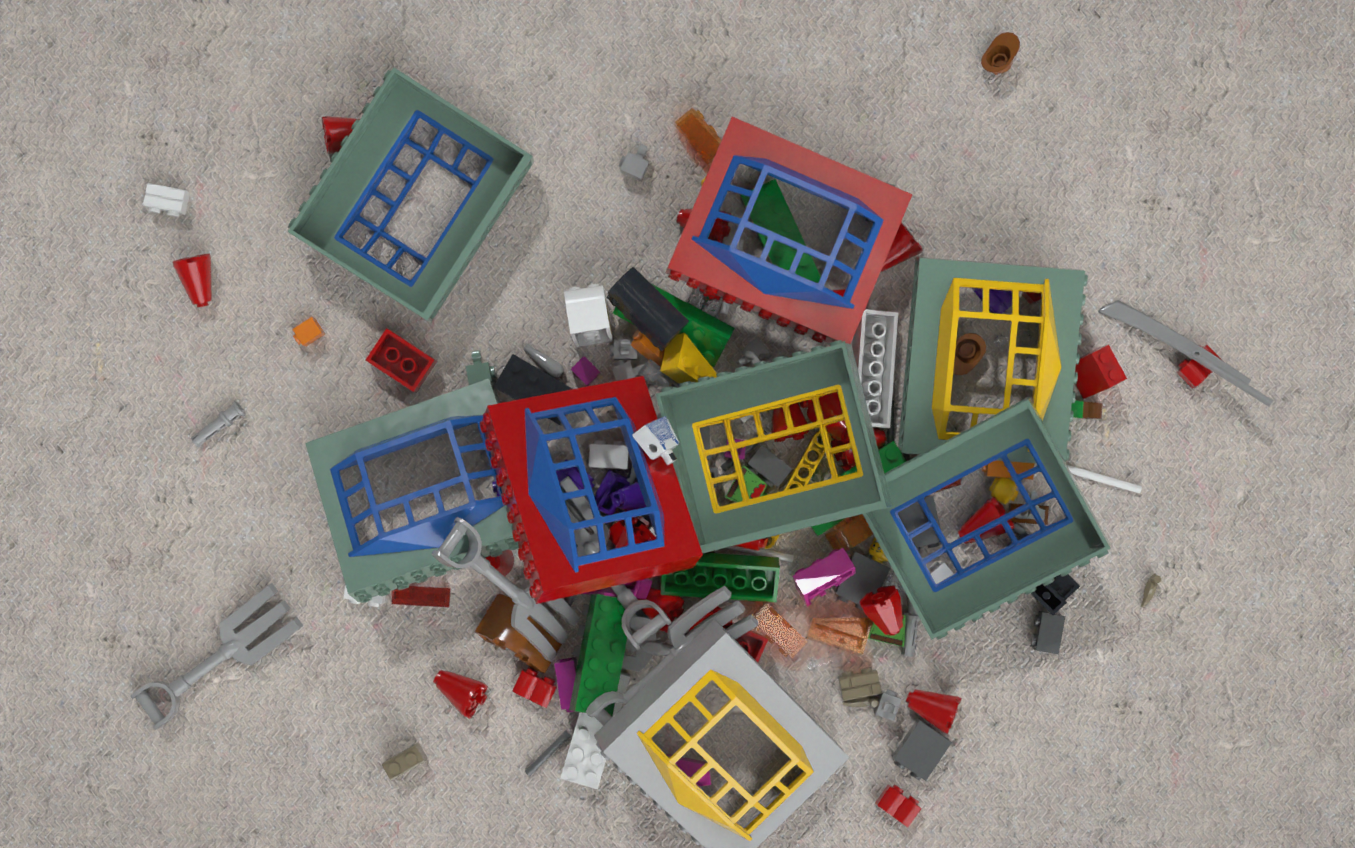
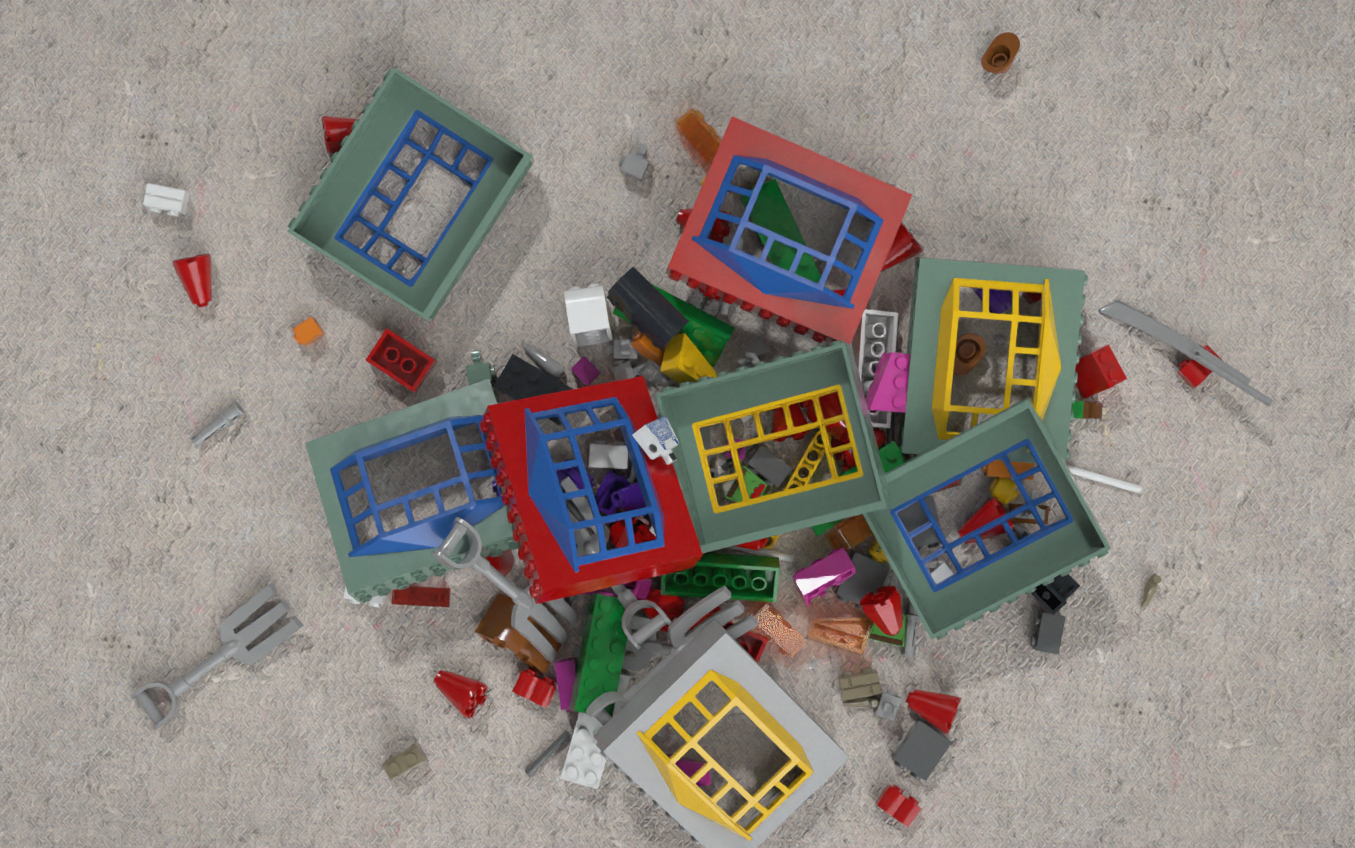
(890, 384): none -> dark pink wedge

